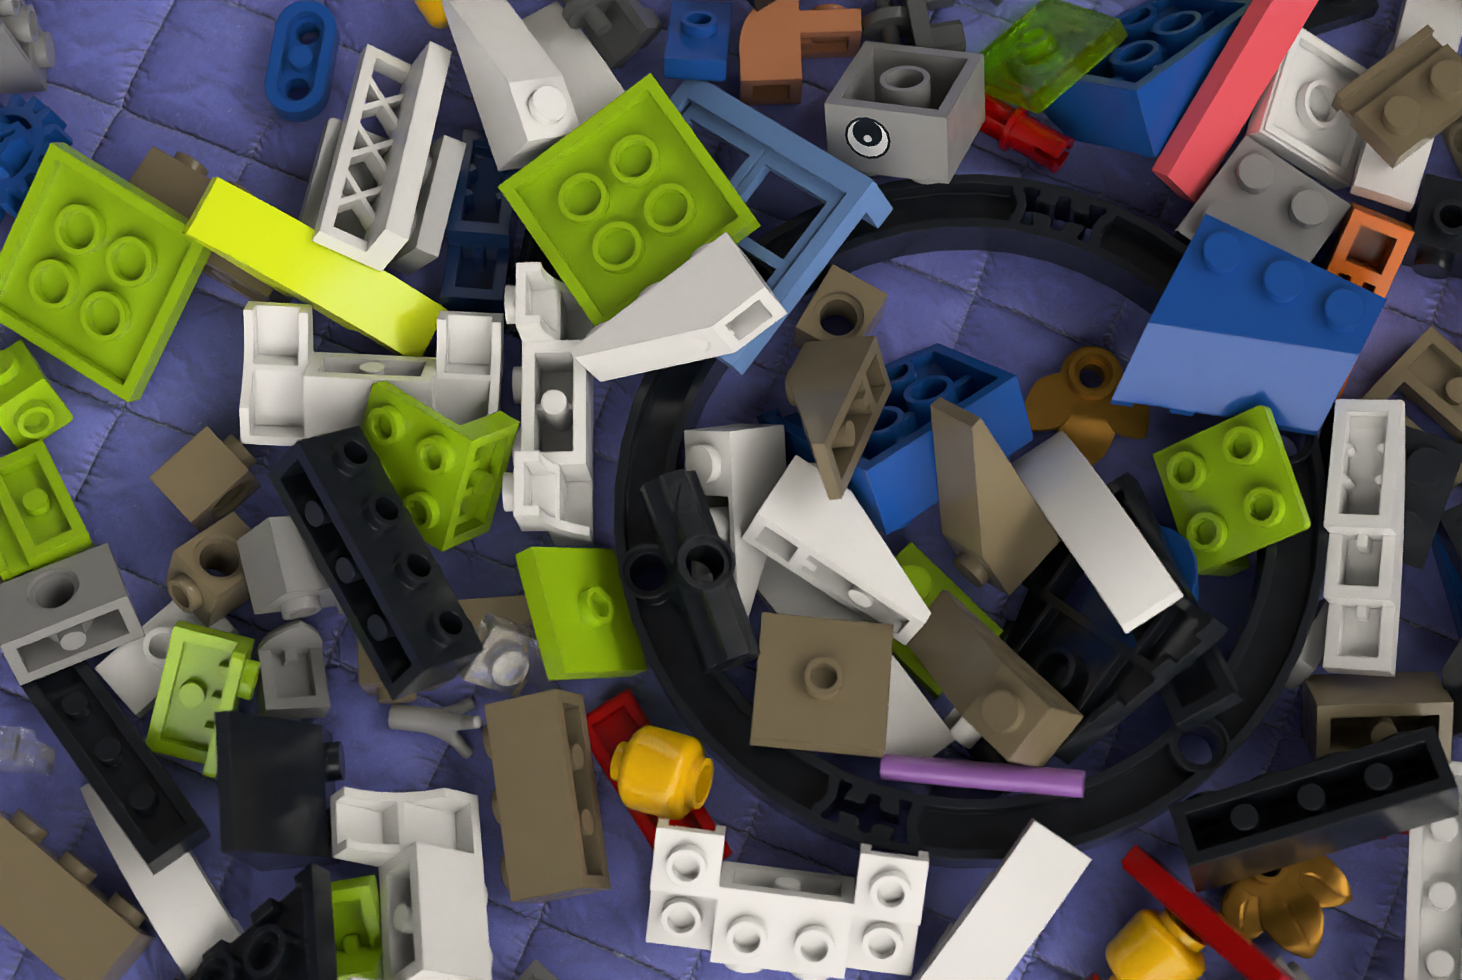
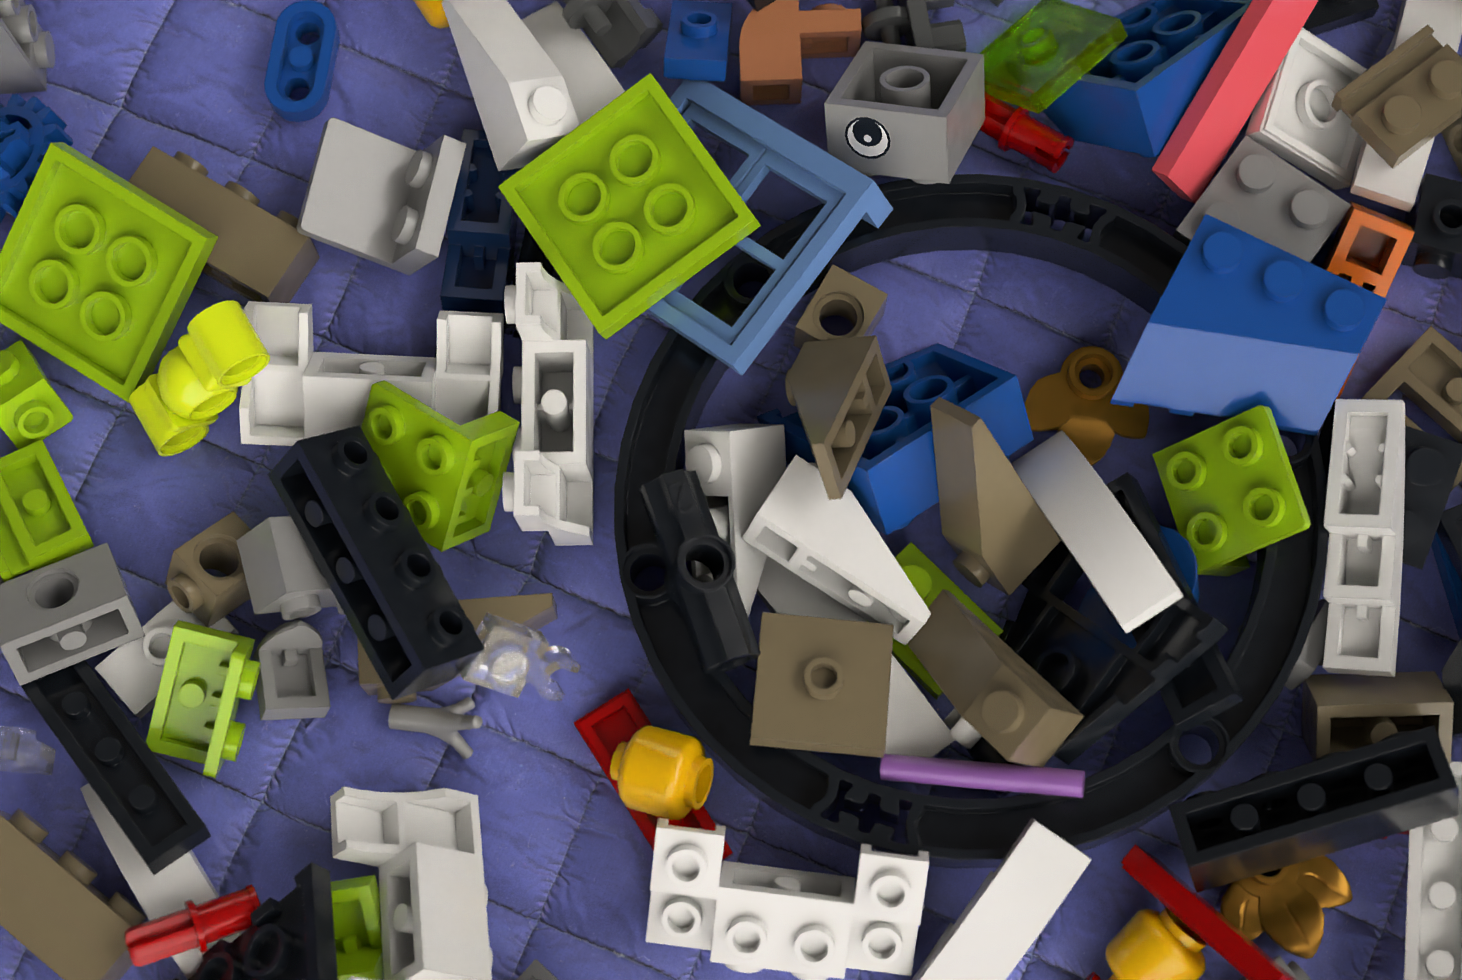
(191, 927): none -> red axle
(199, 378): none -> neon yellow piece
(207, 478): dark tan brick -> none
(276, 790): black slope -> none
(286, 259): neon yellow slope -> none
(404, 153): white fence -> none
(546, 797): dark tan brick -> none
(580, 613): lime plate -> none
(691, 315): white slope -> none

